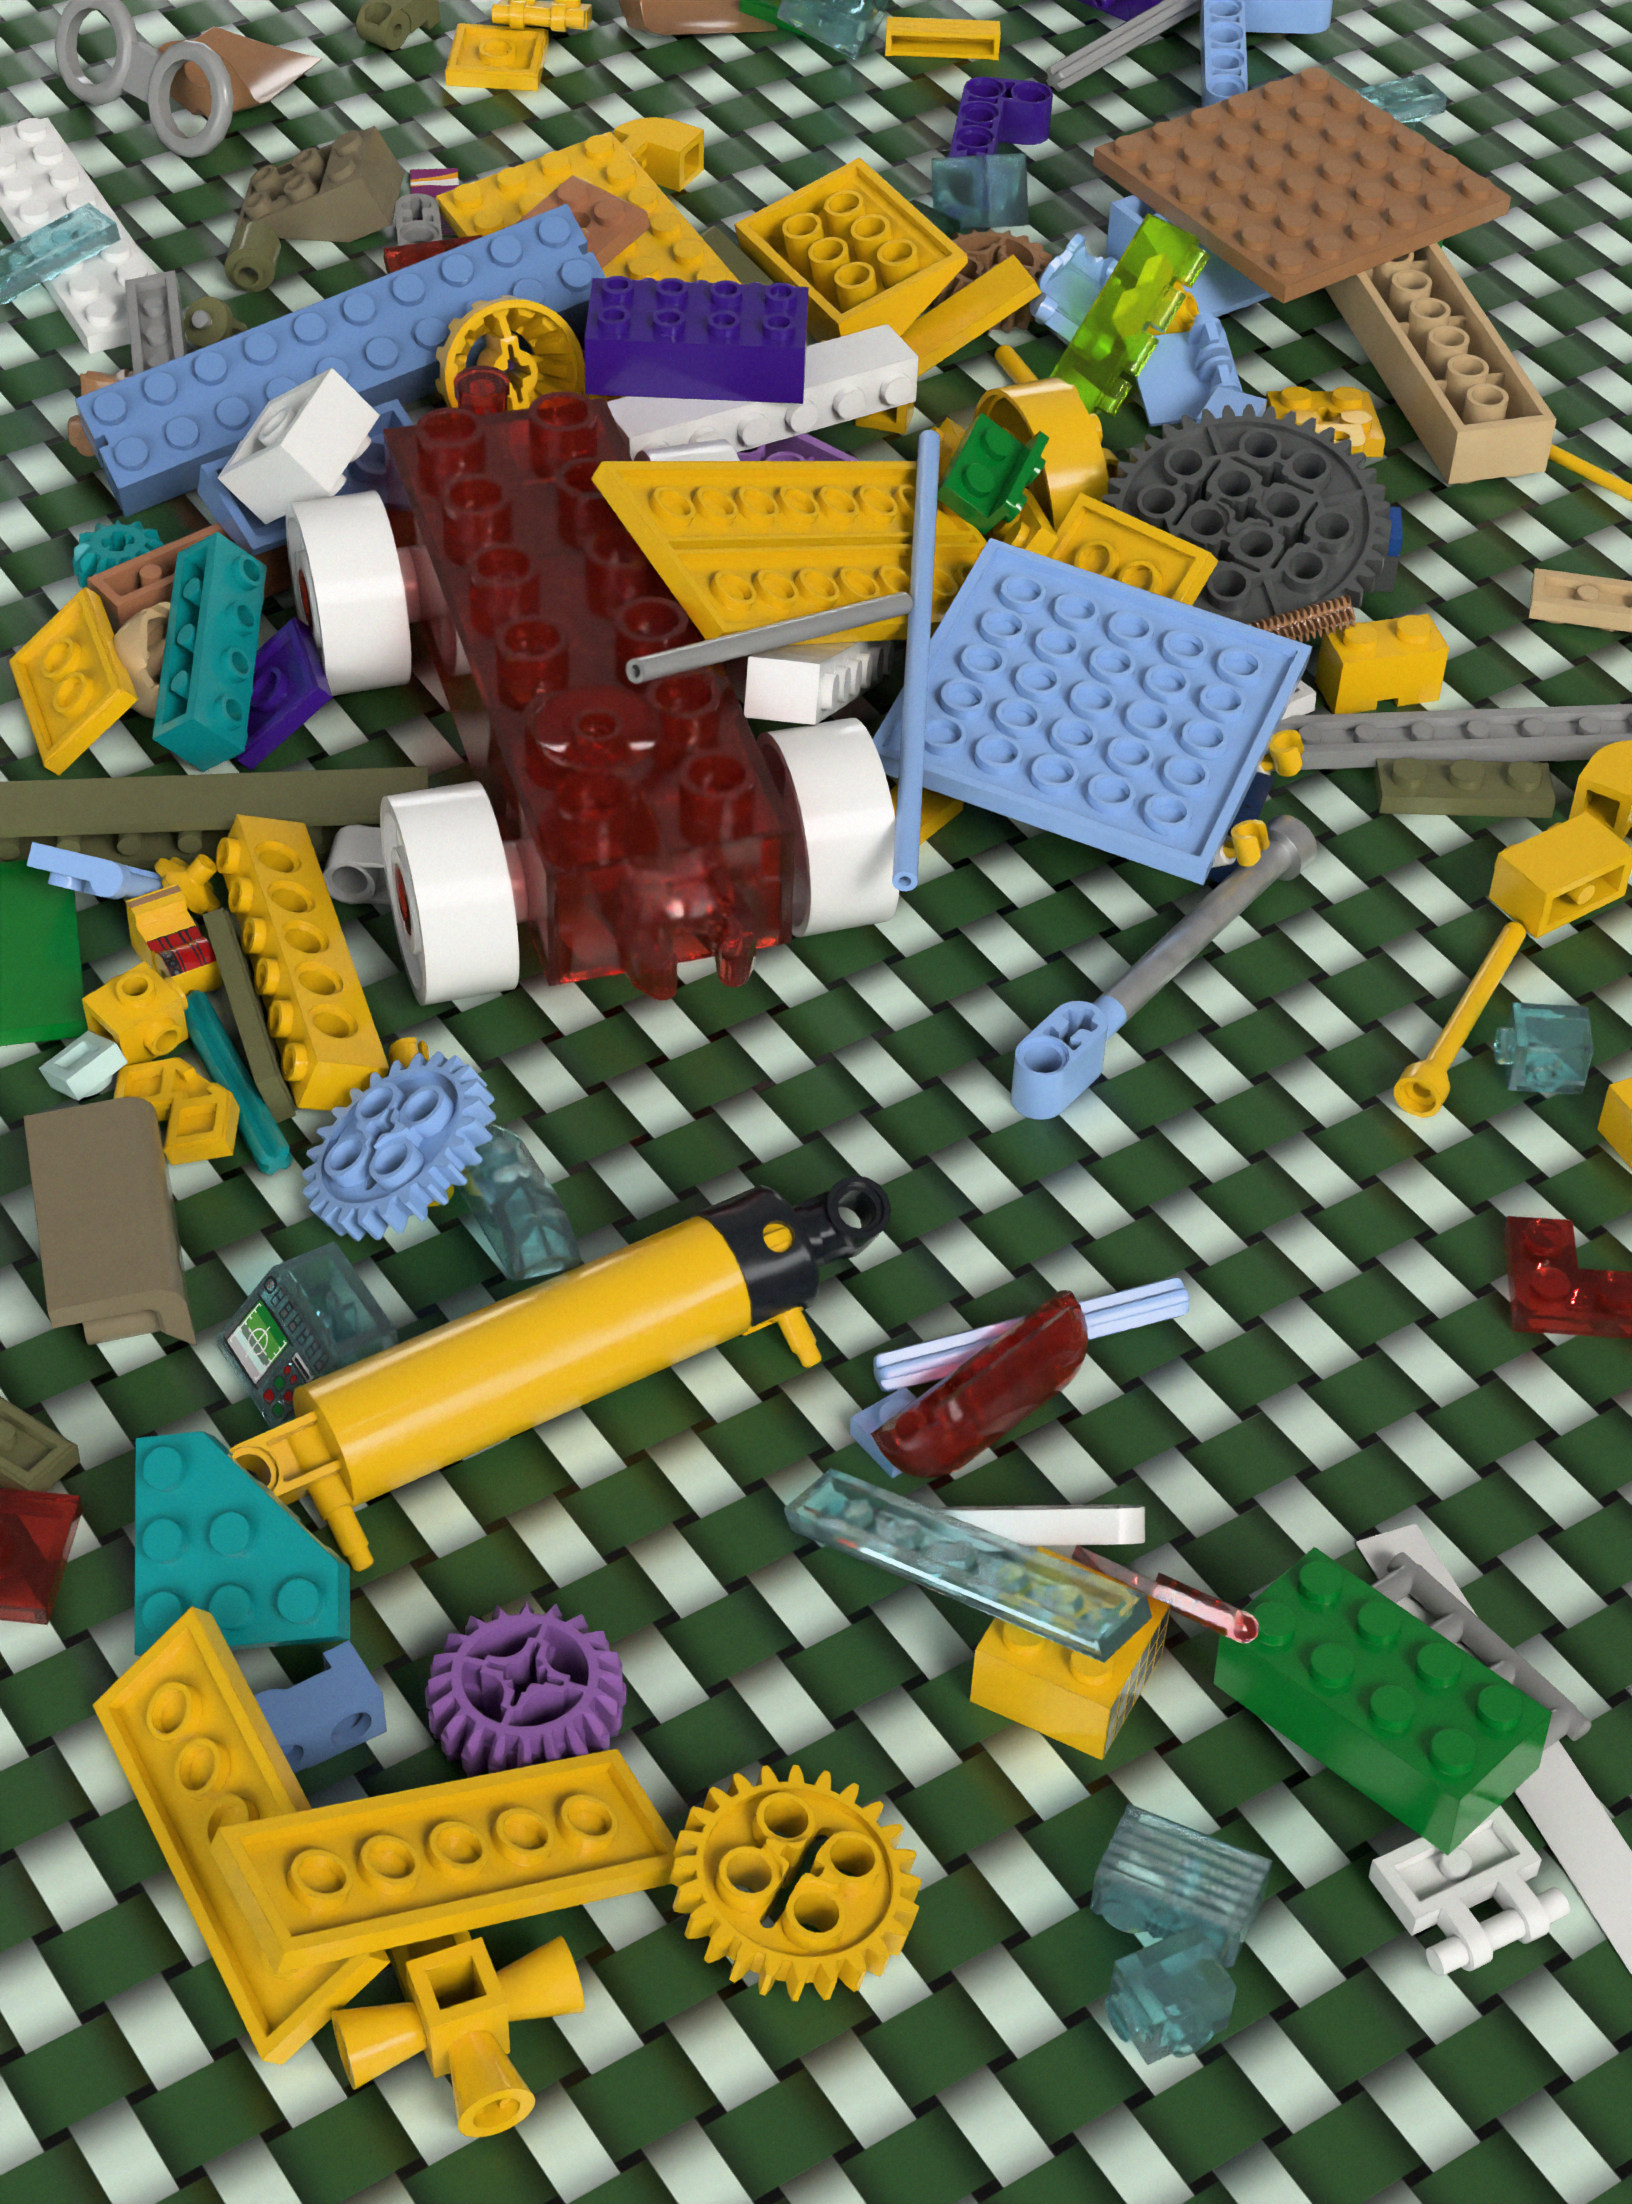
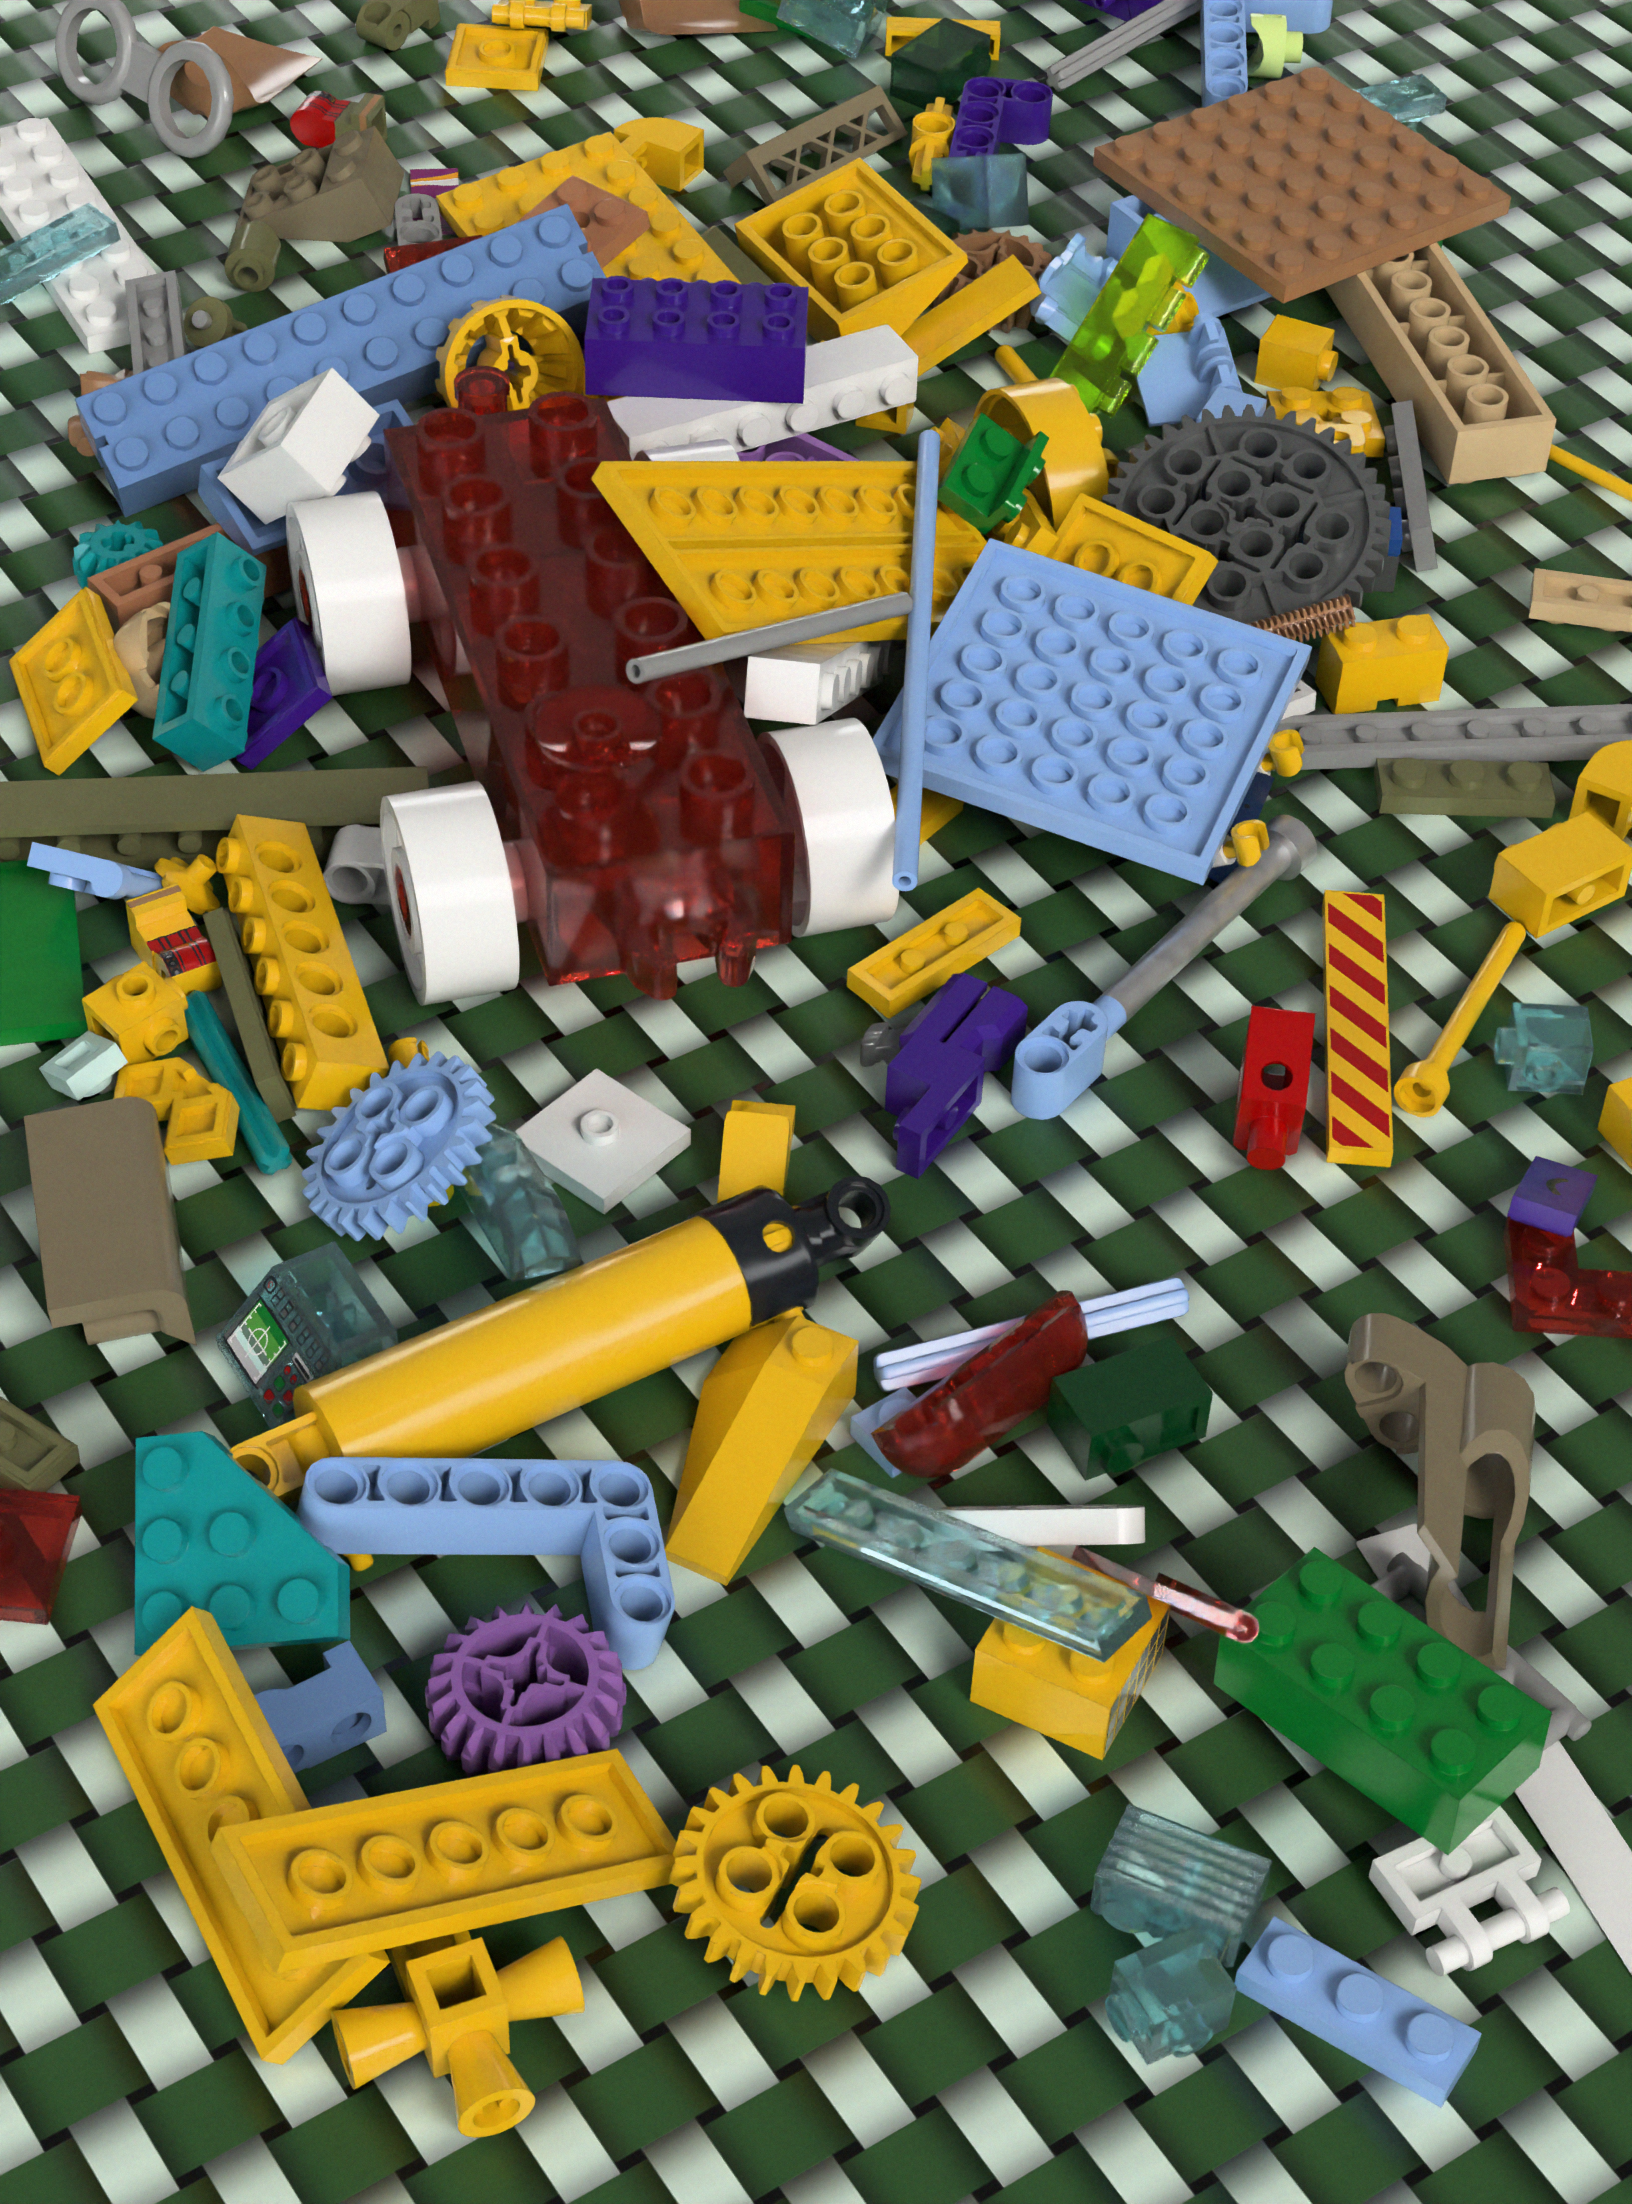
(325, 118): none -> leg
(510, 1509): none -> light blue beam
(602, 1140): none -> white plate
(754, 1436): none -> yellow wedge
(755, 1147): none -> yellow slope
(818, 135): none -> dark tan fence
(930, 139): none -> yellow axle
(933, 952): none -> yellow plate
(939, 63): none -> clear green brick
(941, 1063): none -> dark purple plate
(1129, 1407): none -> dark green brick
(1271, 1105): none -> red torso
(1274, 46): none -> yellowish green piece
(1295, 355): none -> yellow brick
(1356, 1030): none -> yellow tile
(1357, 2011): none -> light blue plate
(1410, 486): none -> light grey plate
(1473, 1461): none -> dark tan panel
(1552, 1196): none -> dark purple tile

